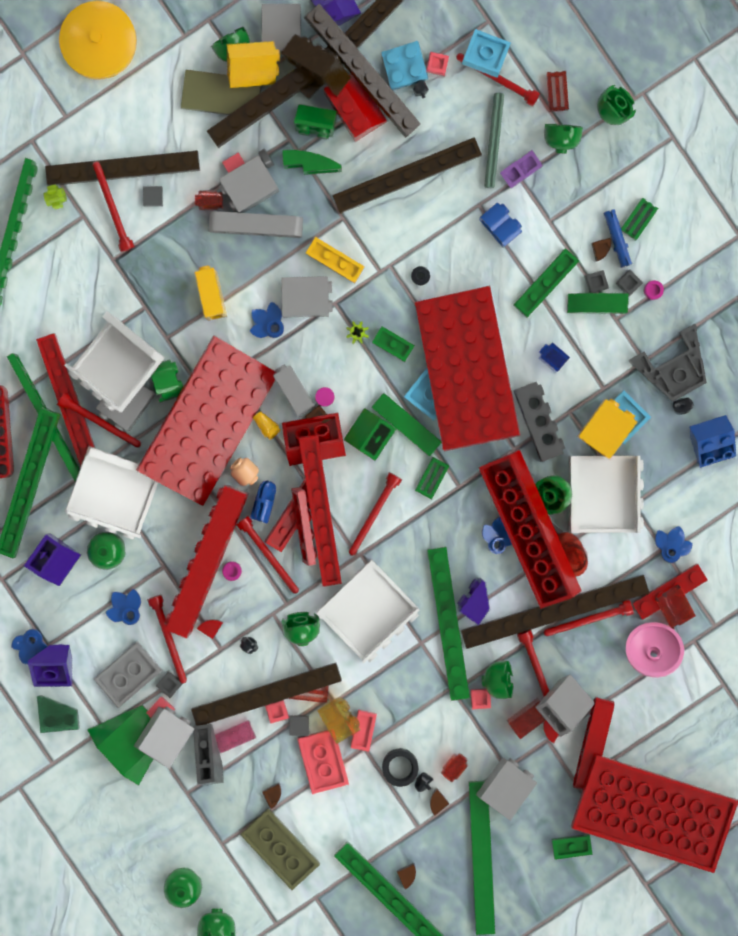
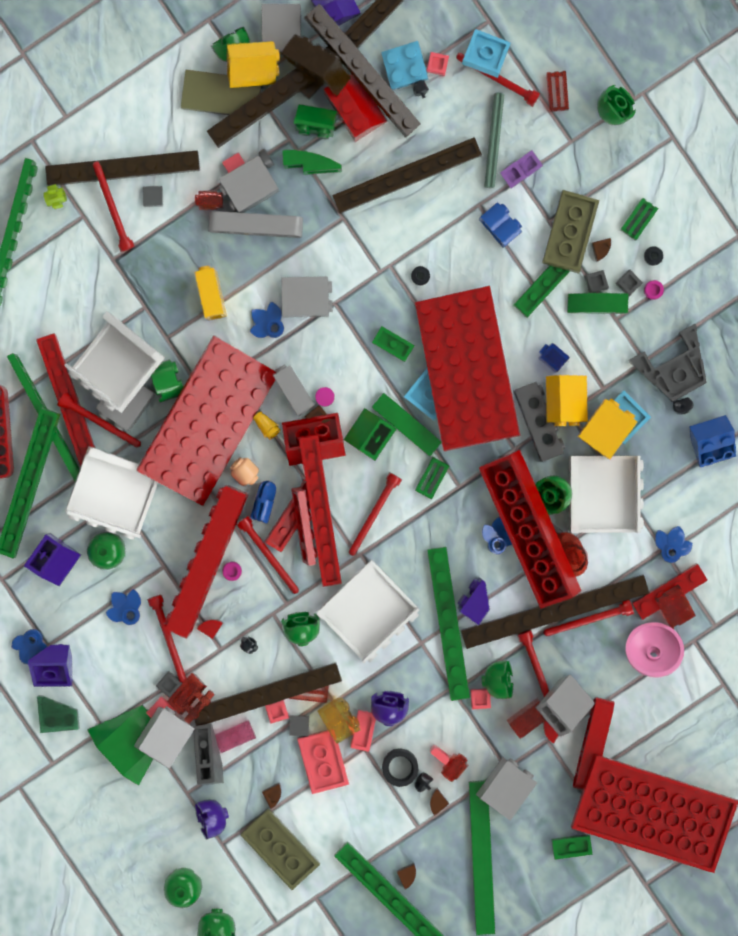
(97, 40): yellow dish -> none
(128, 674): light grey tile -> none
(187, 694): none -> clear red plate
(211, 817): none -> dark purple cylinder
(335, 260): yellow plate -> none
(359, 328): lime gear -> none
(389, 707): none -> dark purple cylinder
(439, 754): none -> coral tile
(562, 137): green cylinder -> none
(566, 399): none -> yellow brick
(570, 231): none -> olive tile
(620, 246): blue pin -> none
(647, 256): none -> black plate

